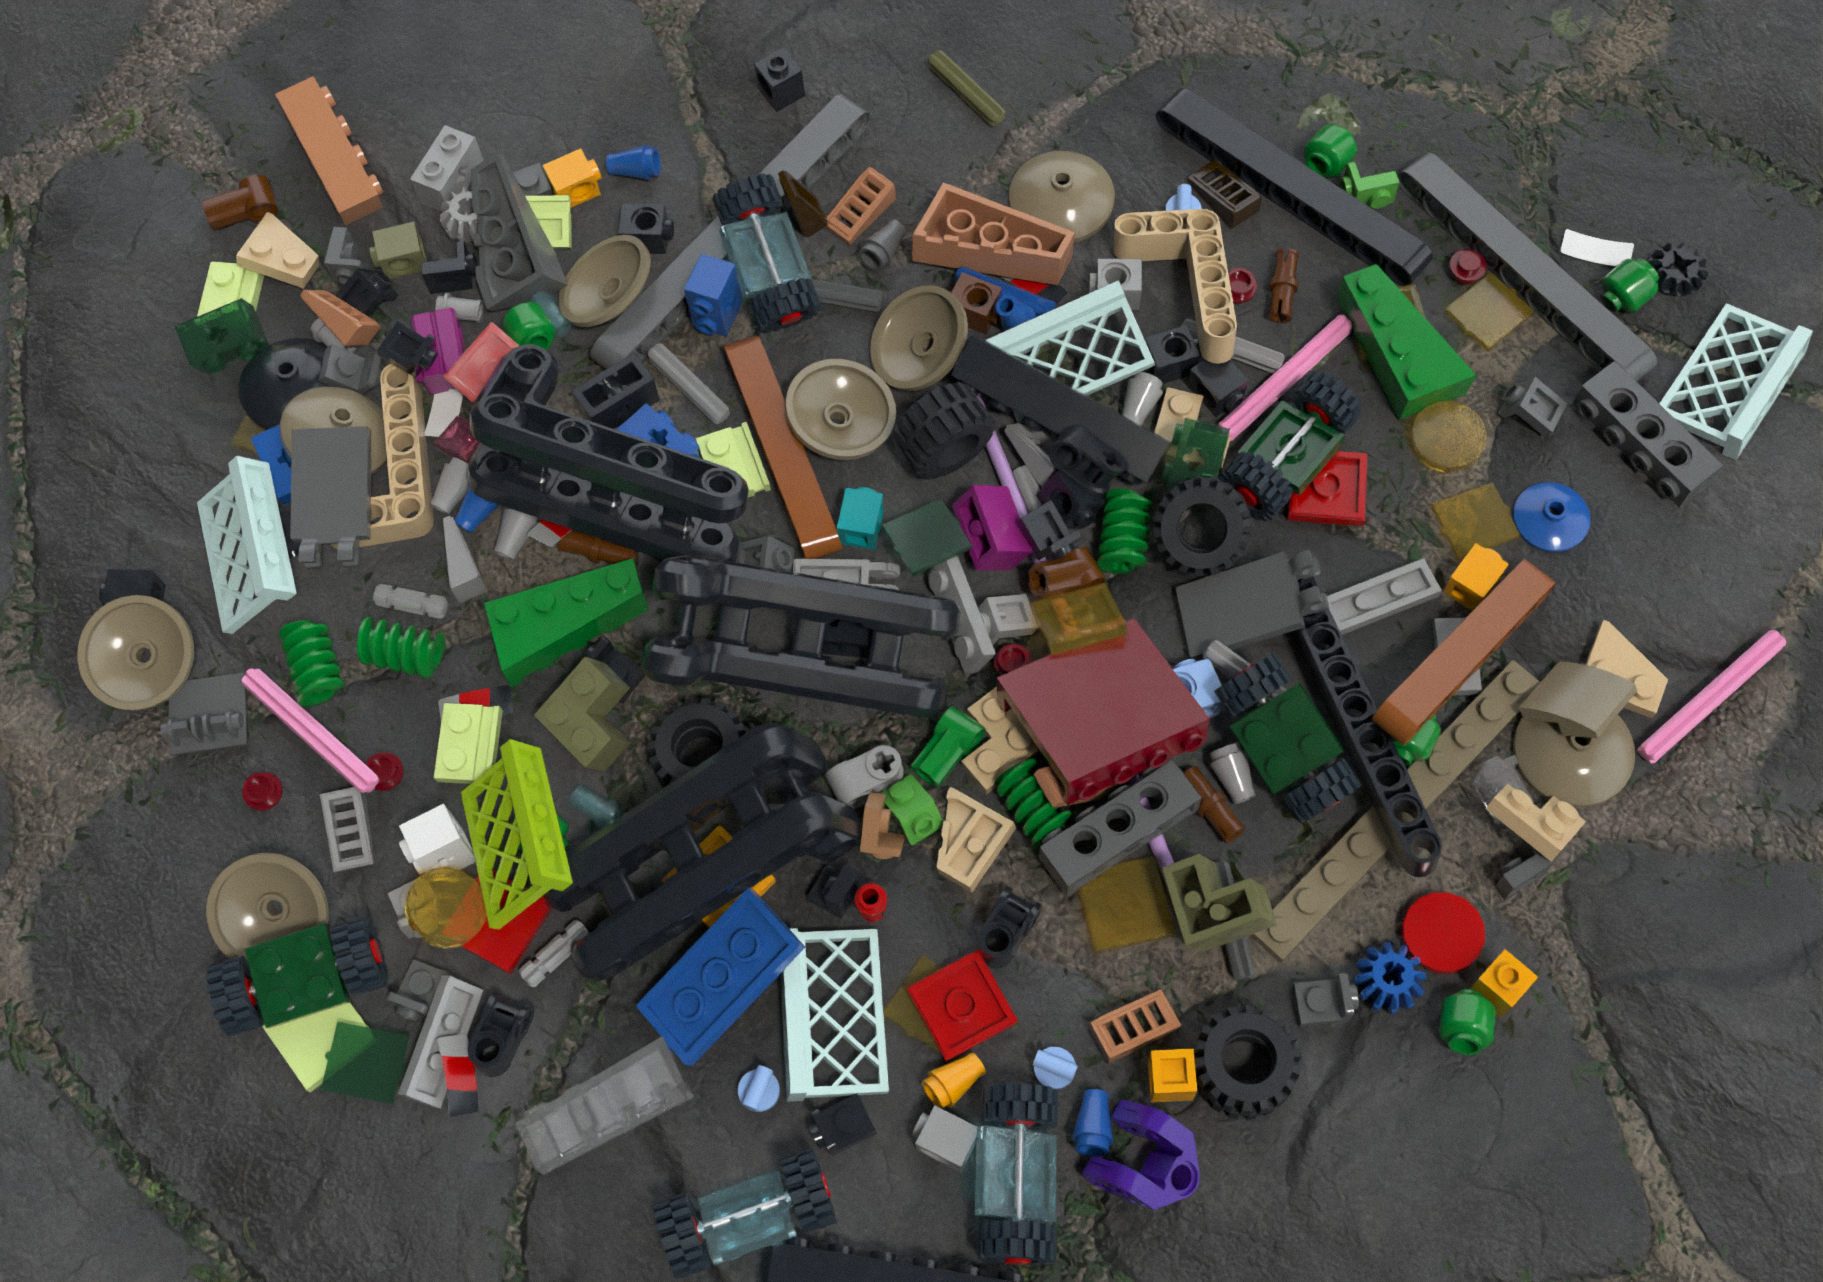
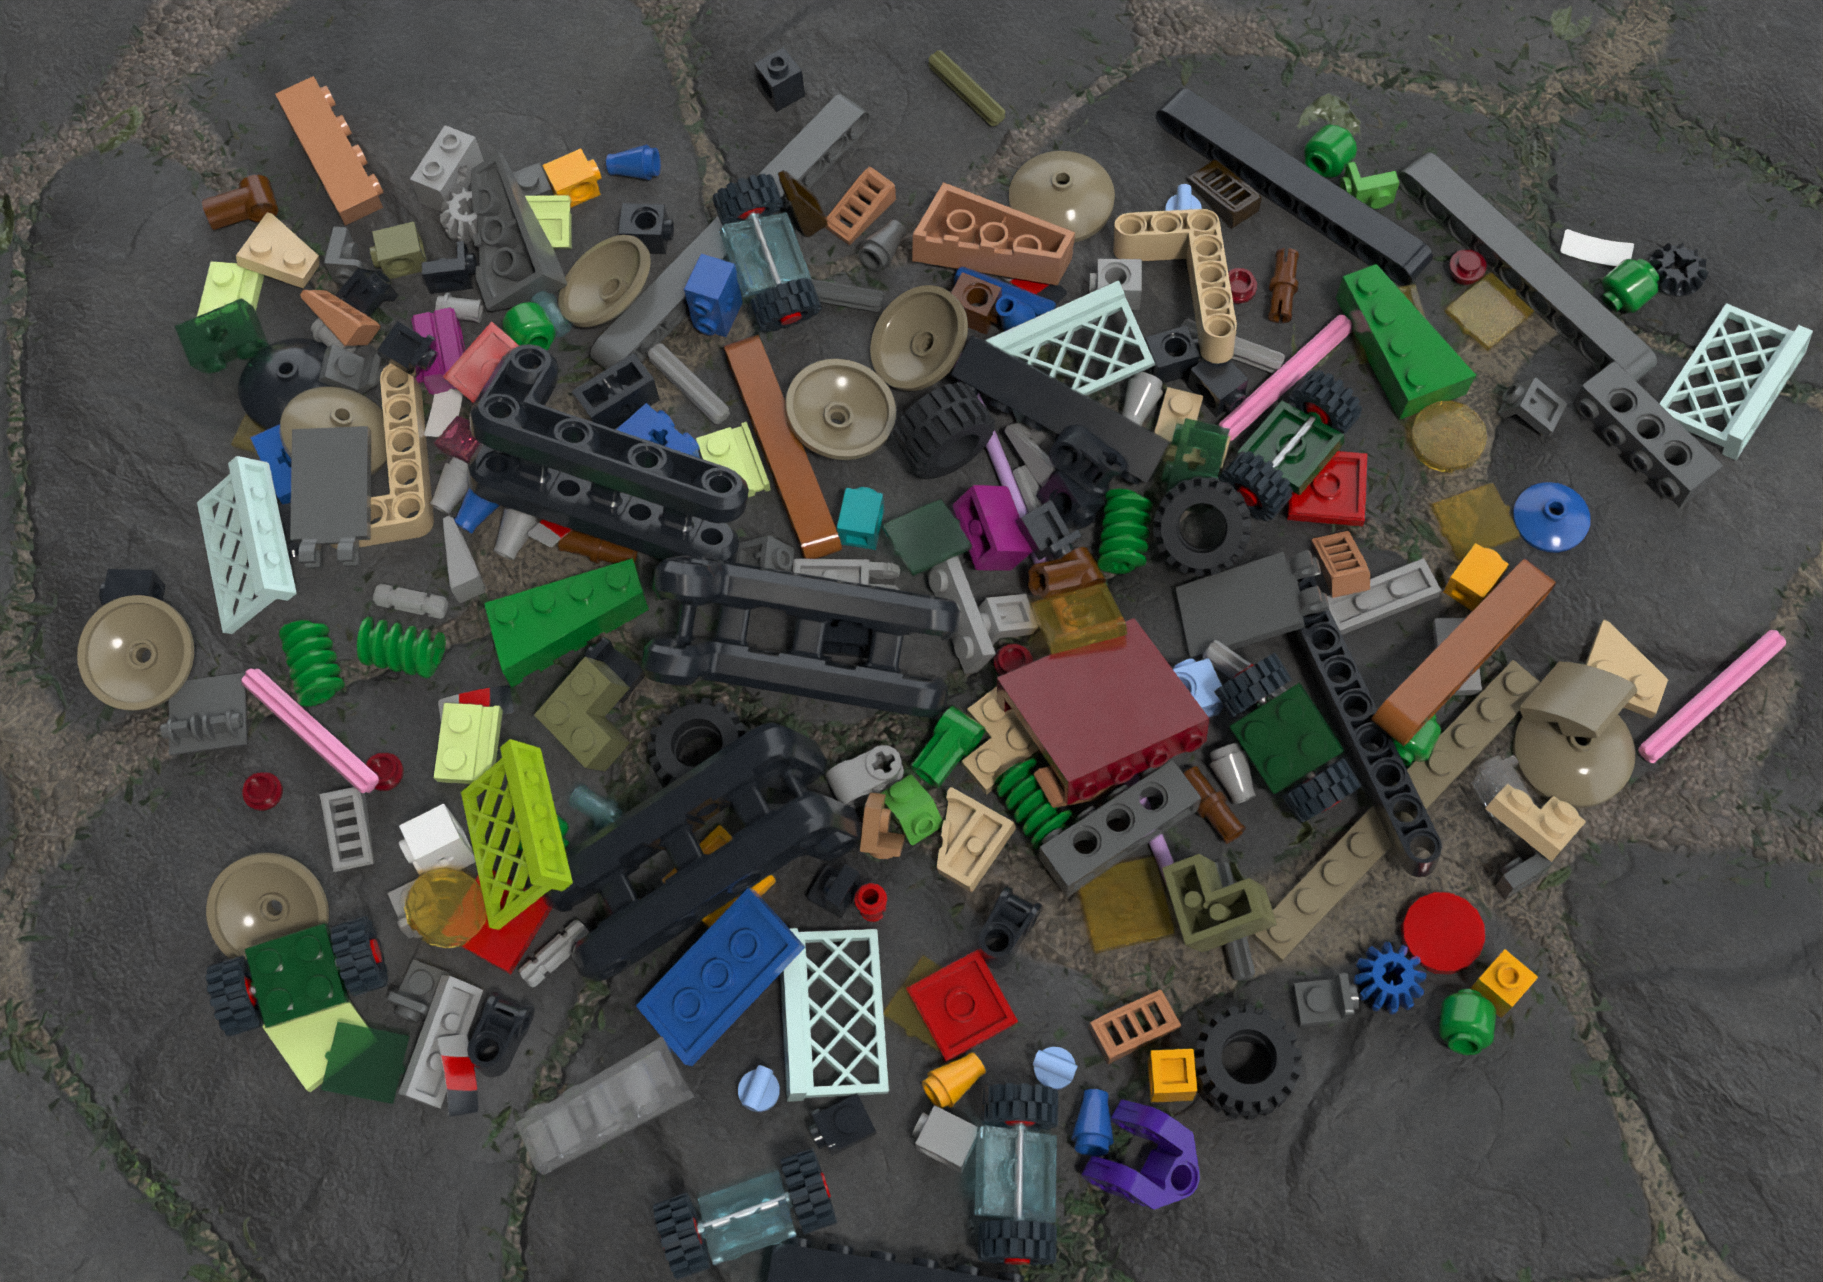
(1345, 581): none -> nougat slope

